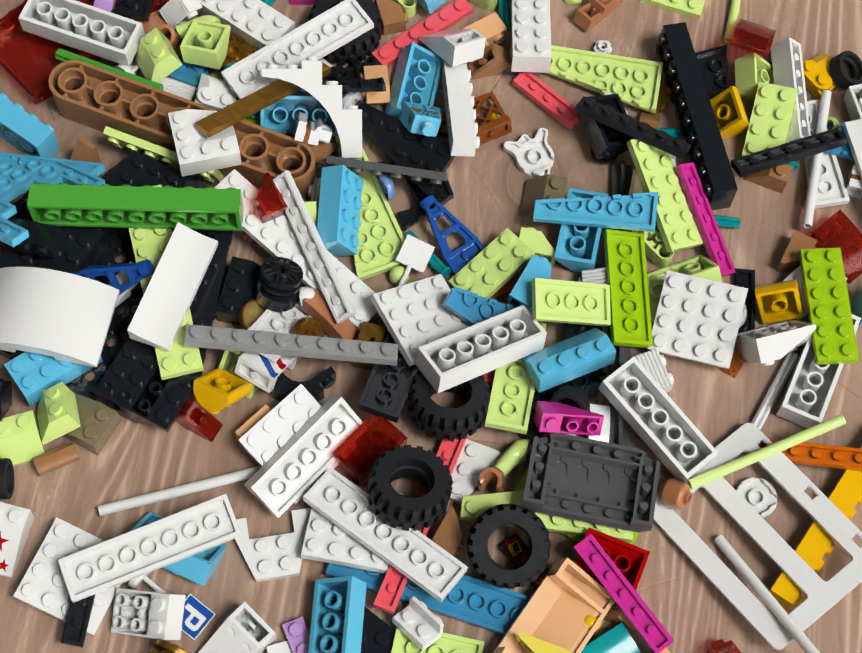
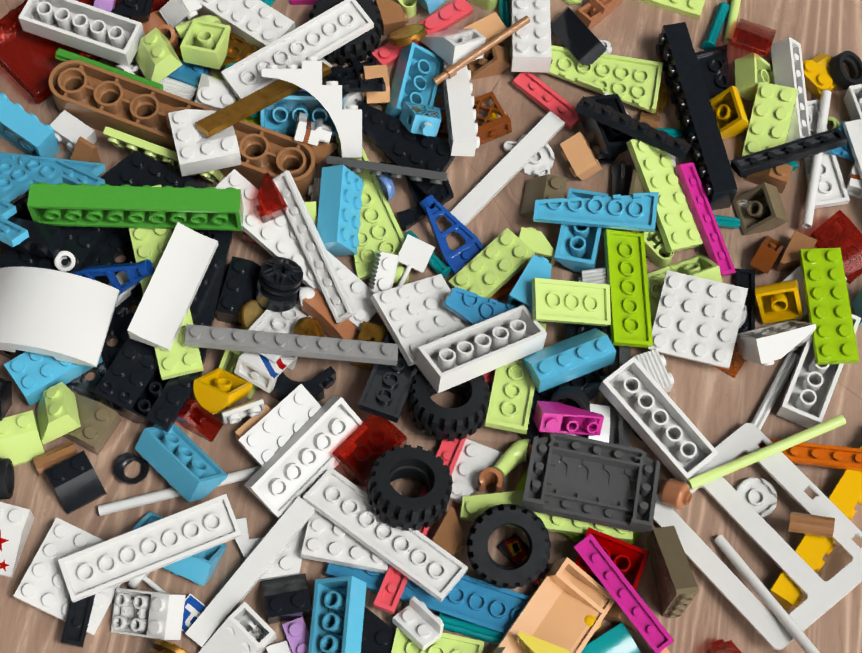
(63, 255): none -> white piece
(69, 129): none -> white brick
(75, 482): none -> black slope
(125, 459): none -> black piece
(180, 462): none -> medium azure slope
(235, 414): none -> white slope
(250, 571): none -> white tile
(287, 598): none -> black slope
(383, 271): none -> white brick
(405, 35): none -> tile
(451, 70): none -> medium nougat bar
(470, 629): none -> teal axle
(507, 168): none -> white tile
(577, 37): none -> black piece
(580, 156): none -> light nougat brick
(671, 571): none -> dark tan slope
(716, 26): none -> teal axle
(760, 209): none -> dark tan slope
(766, 255): none -> dark orange slope
(811, 524): none -> medium nougat axle

